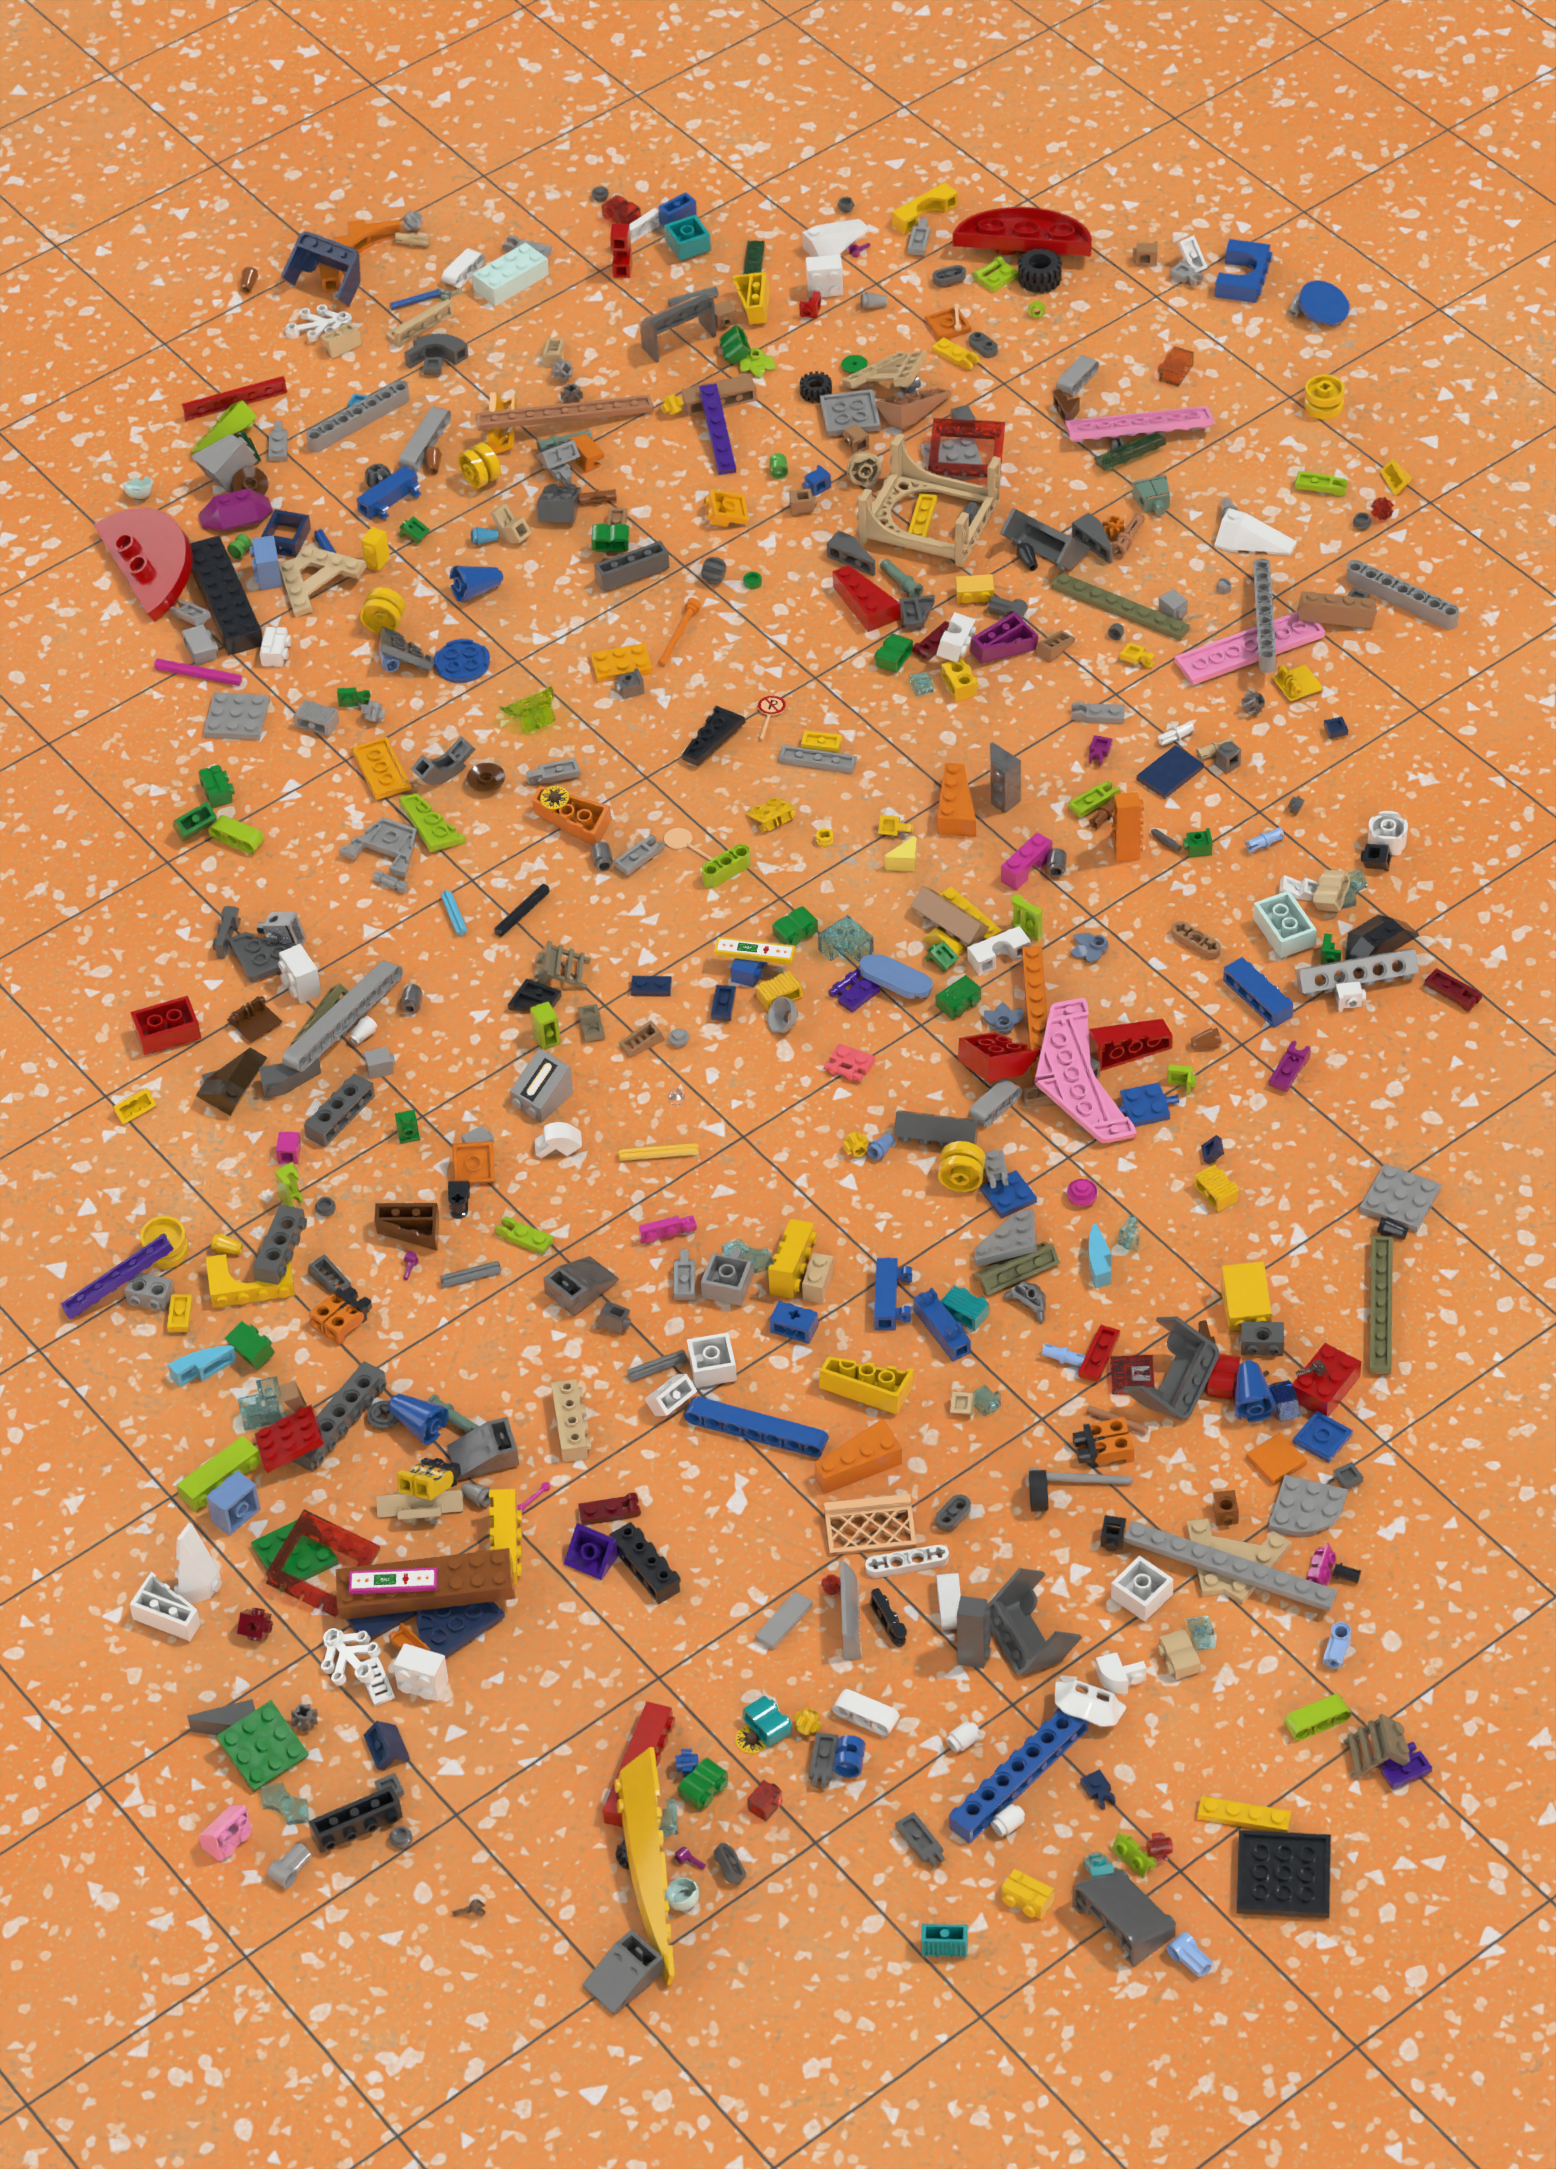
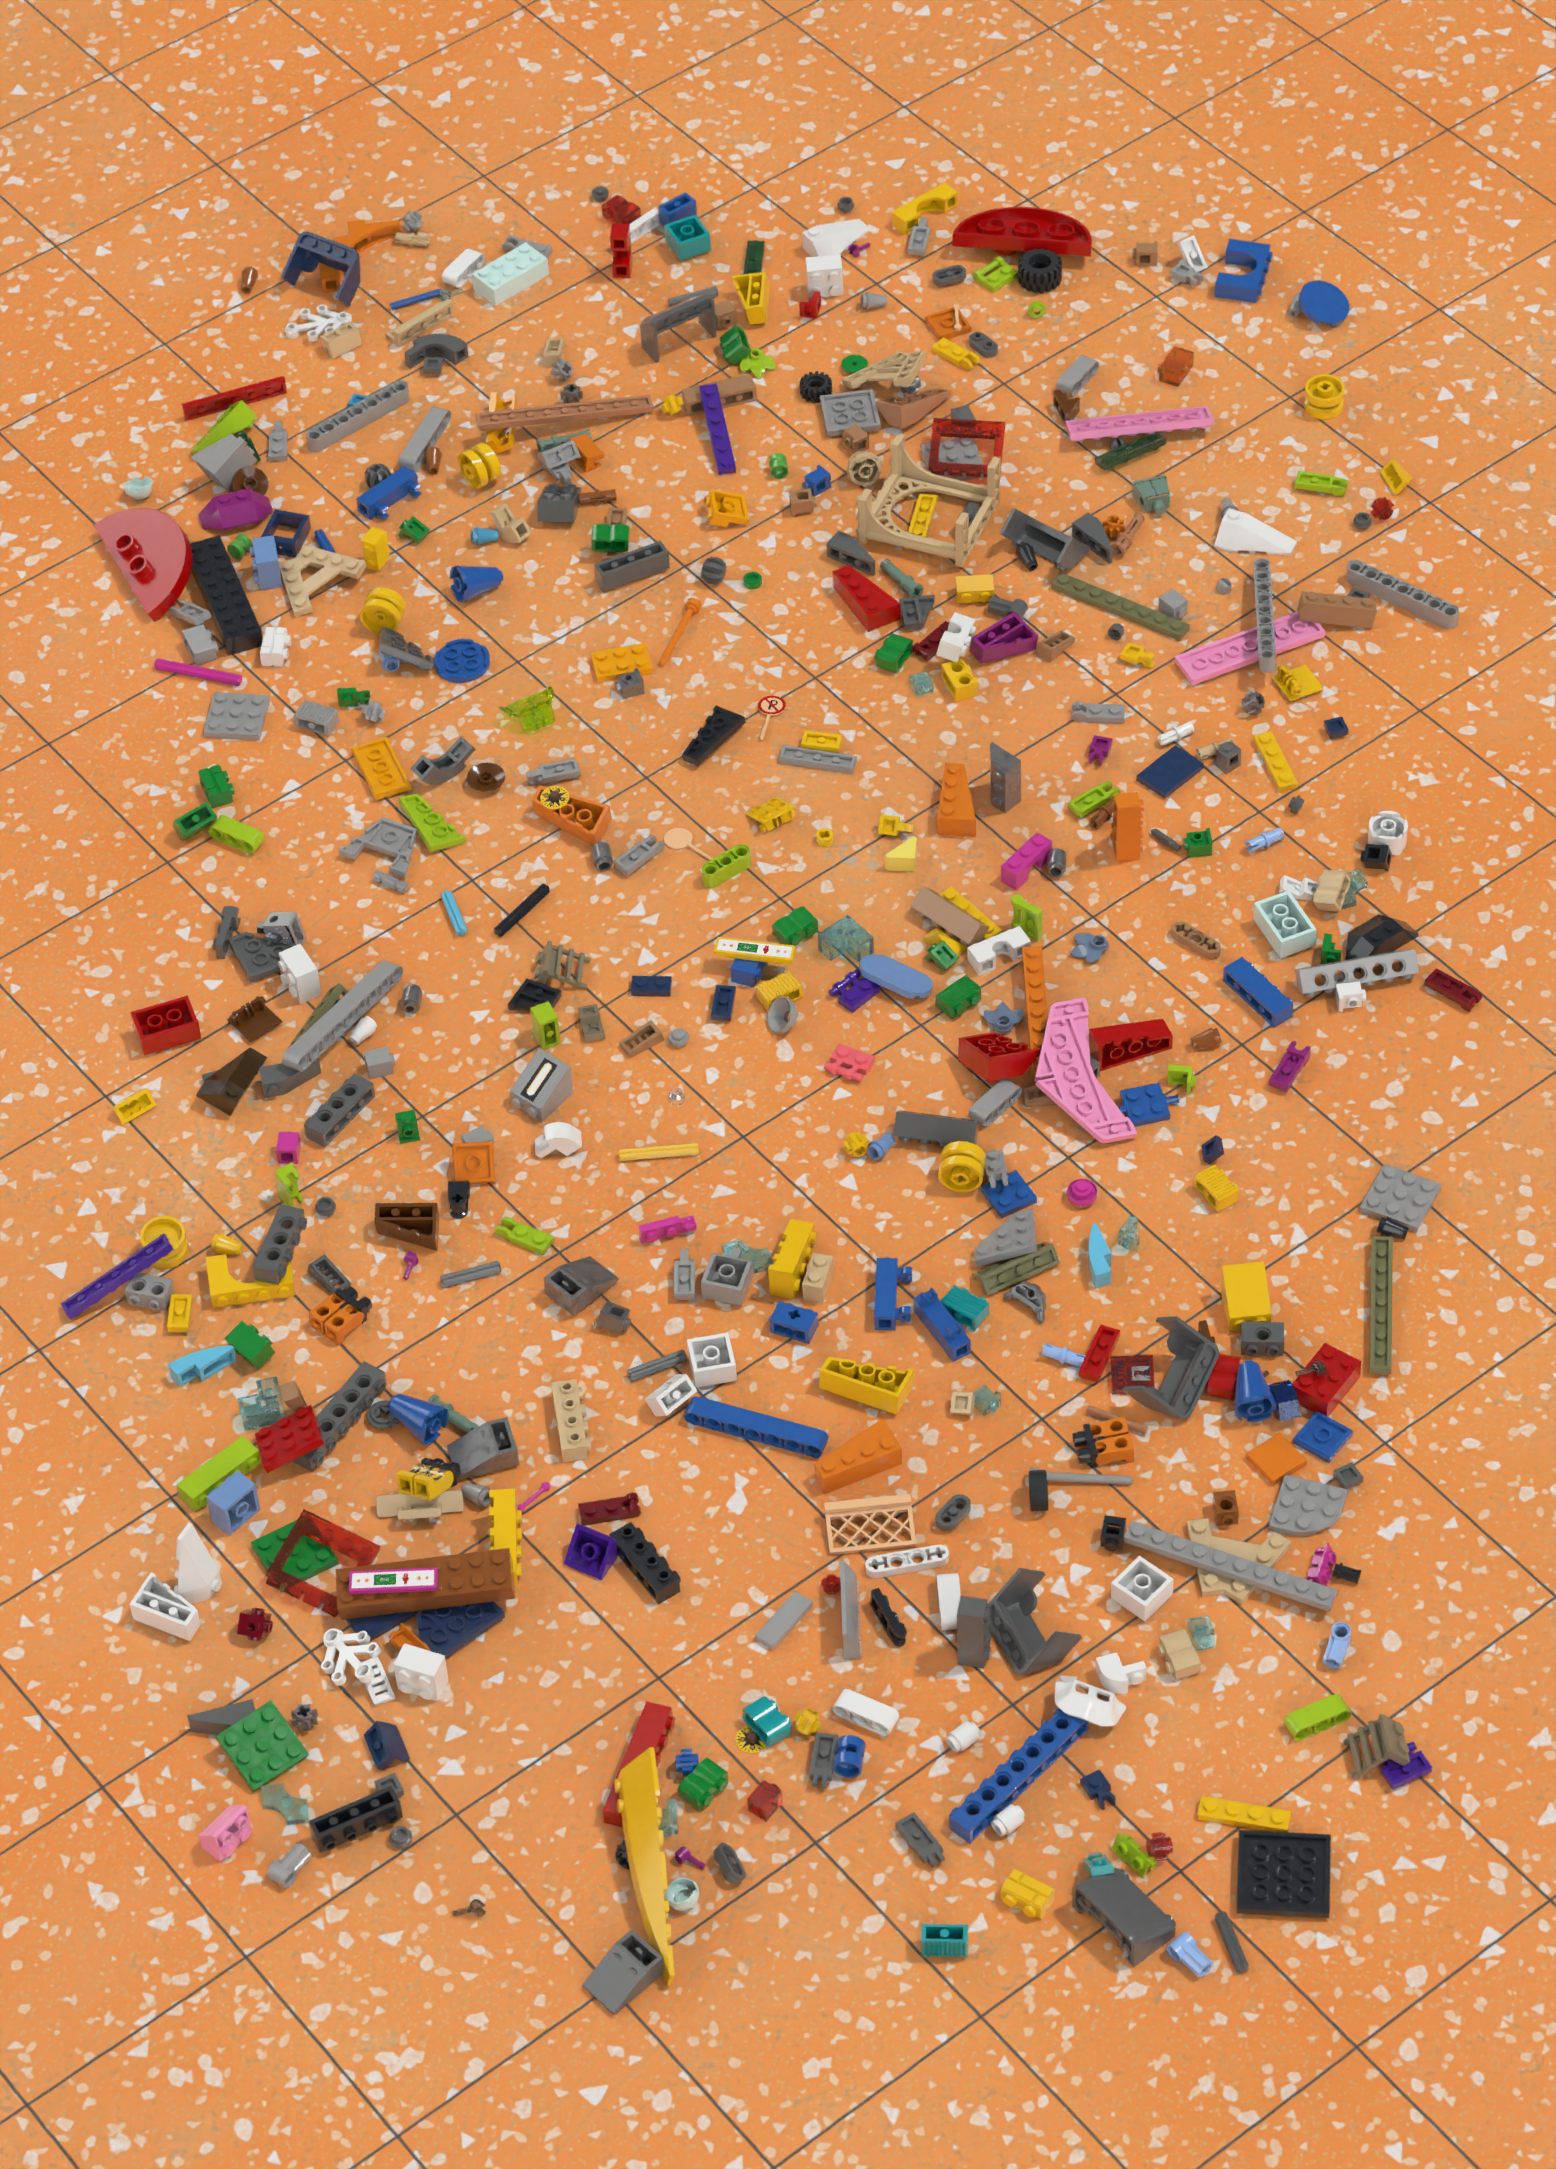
(1231, 1942): none -> dark grey axle
(1275, 761): none -> yellow plate

